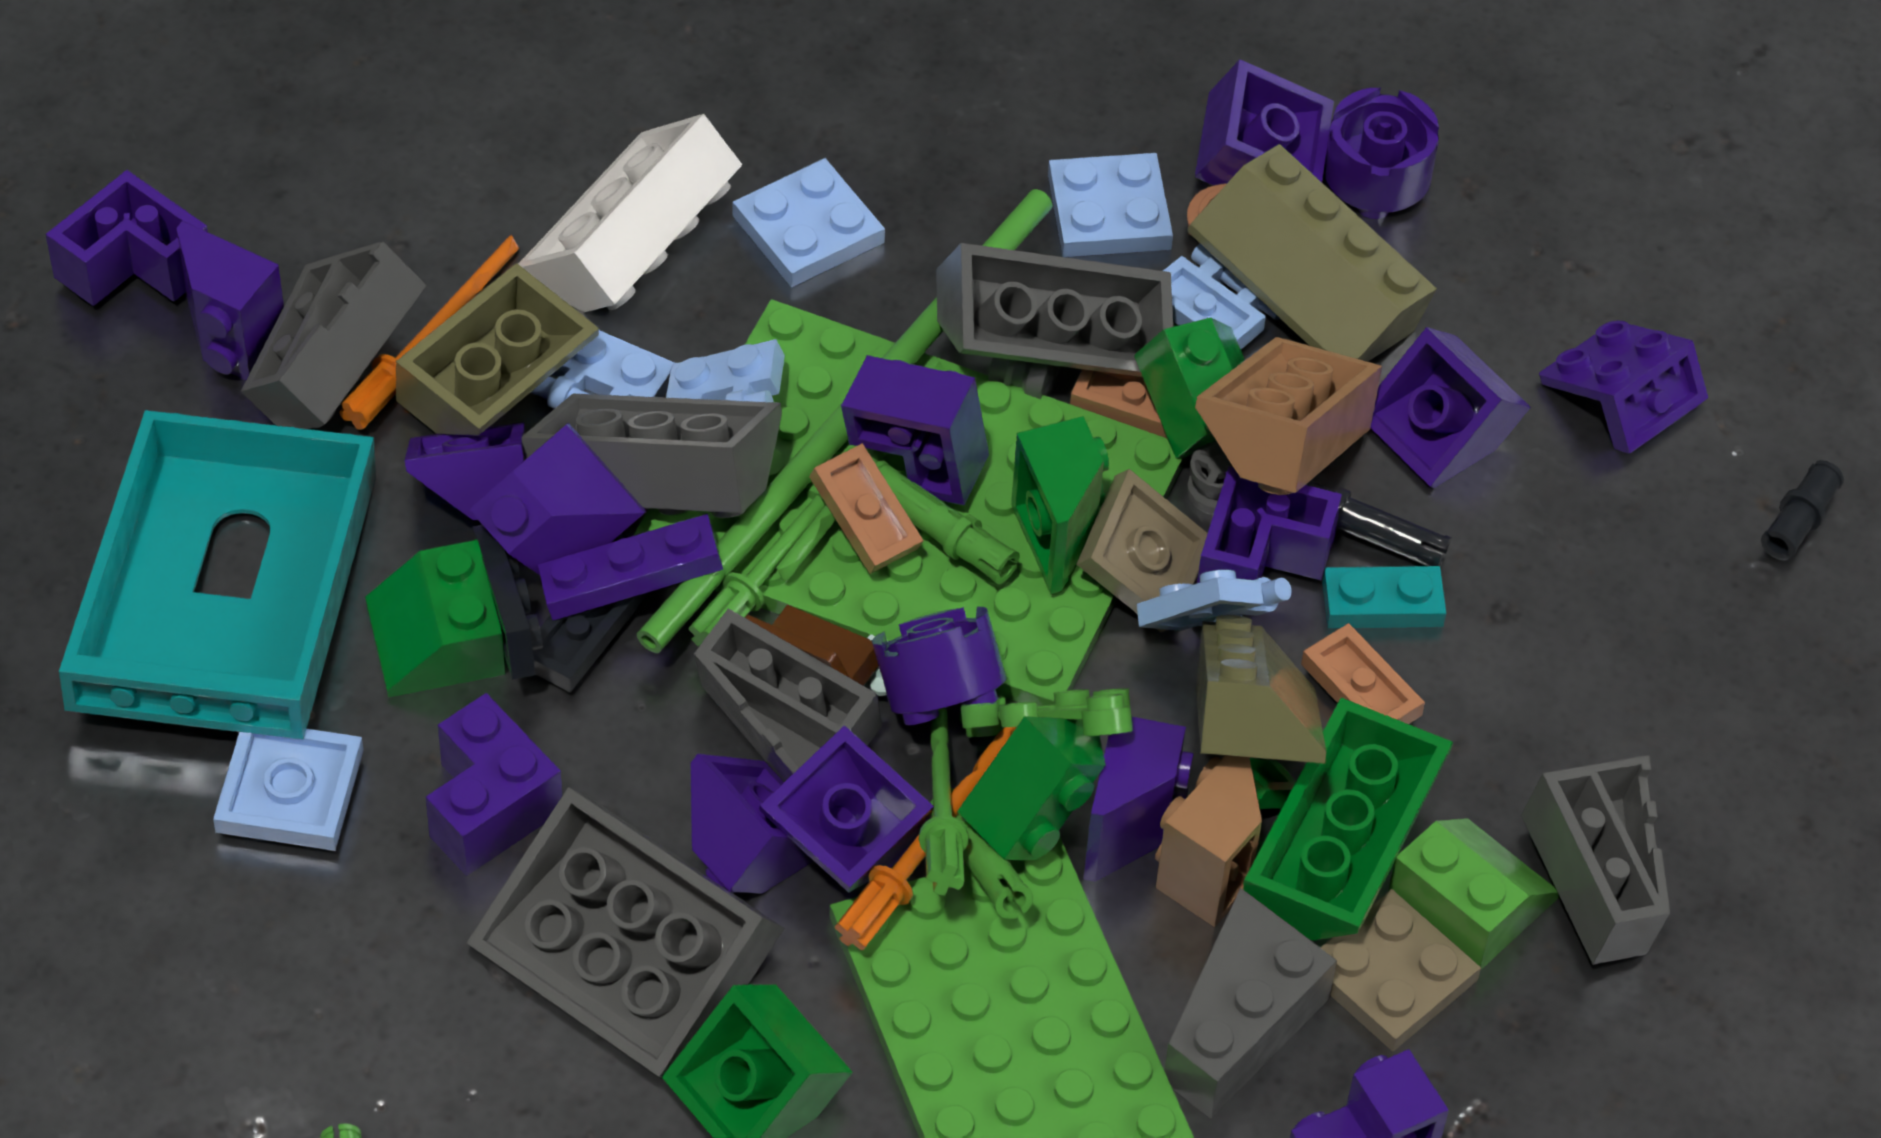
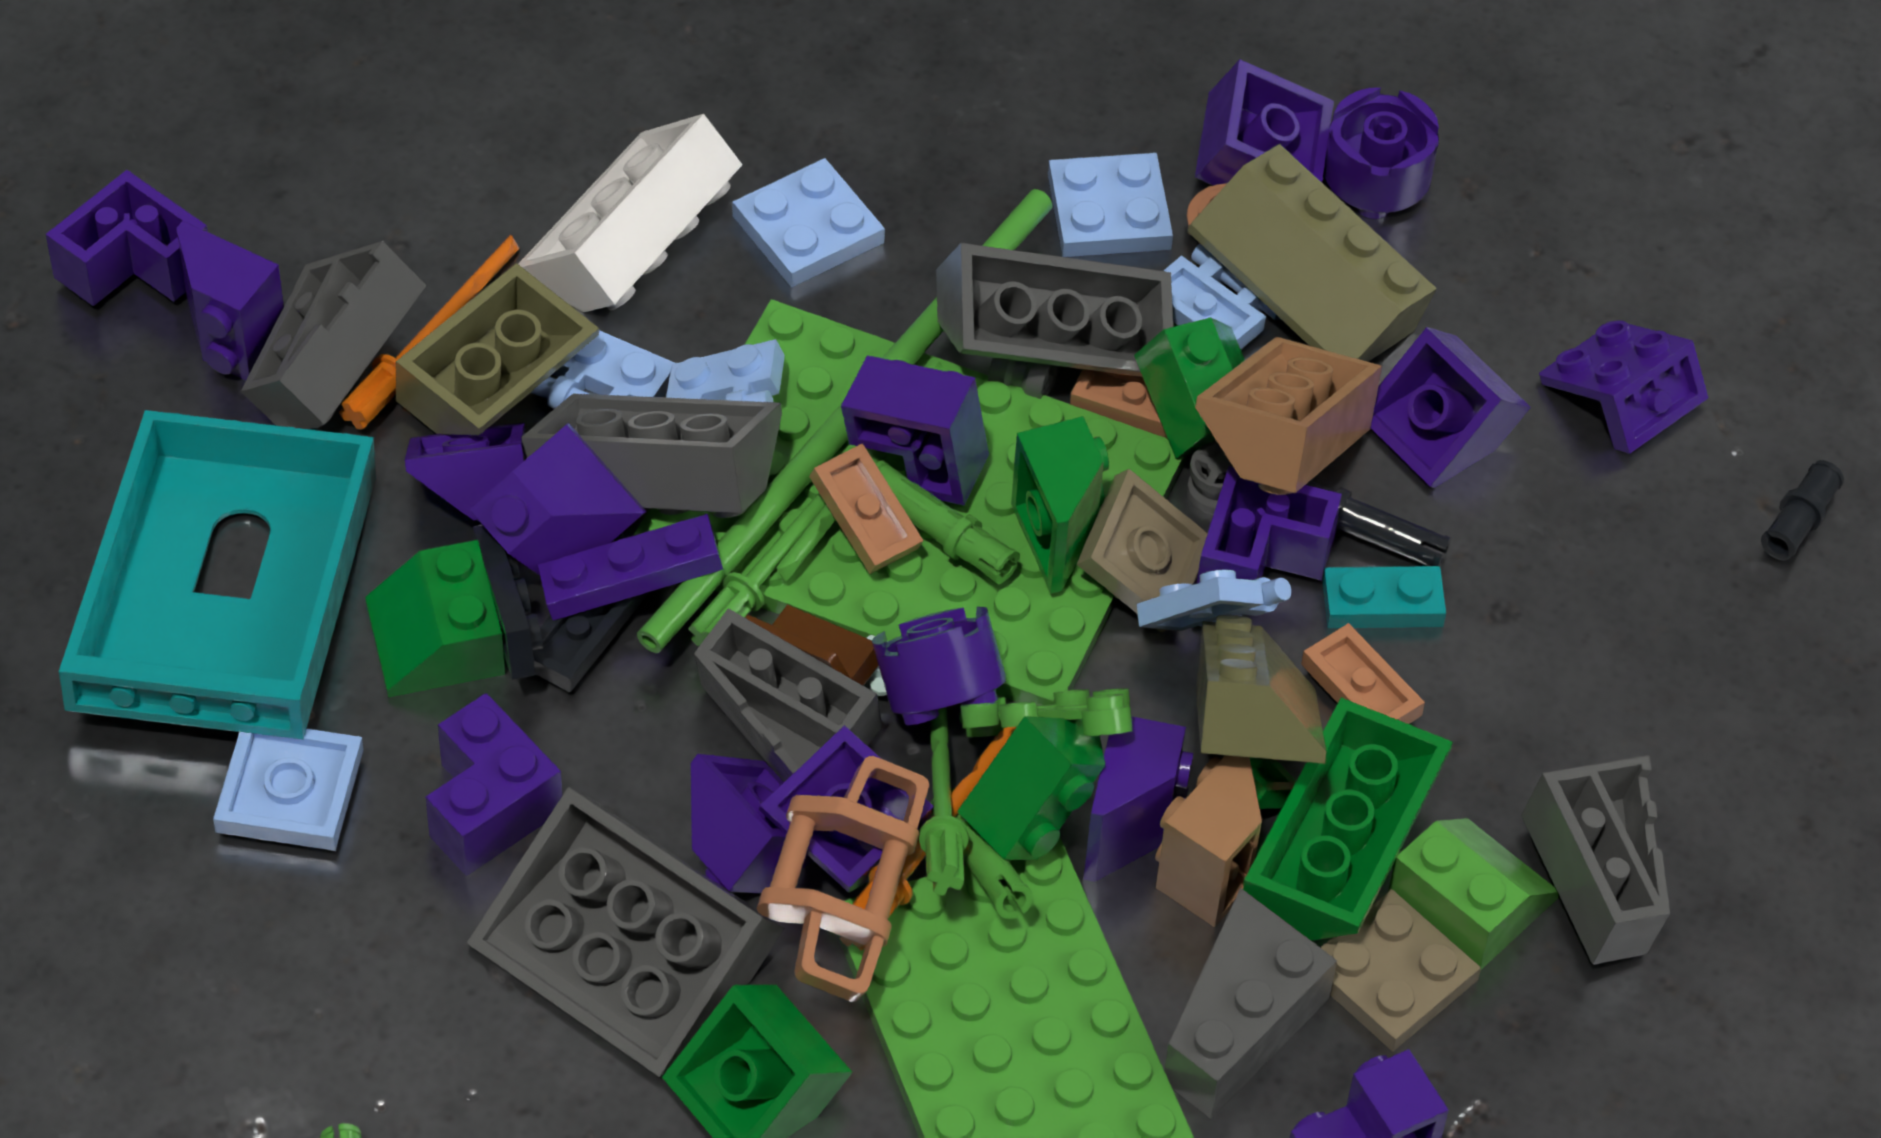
(818, 910): none -> nougat bar

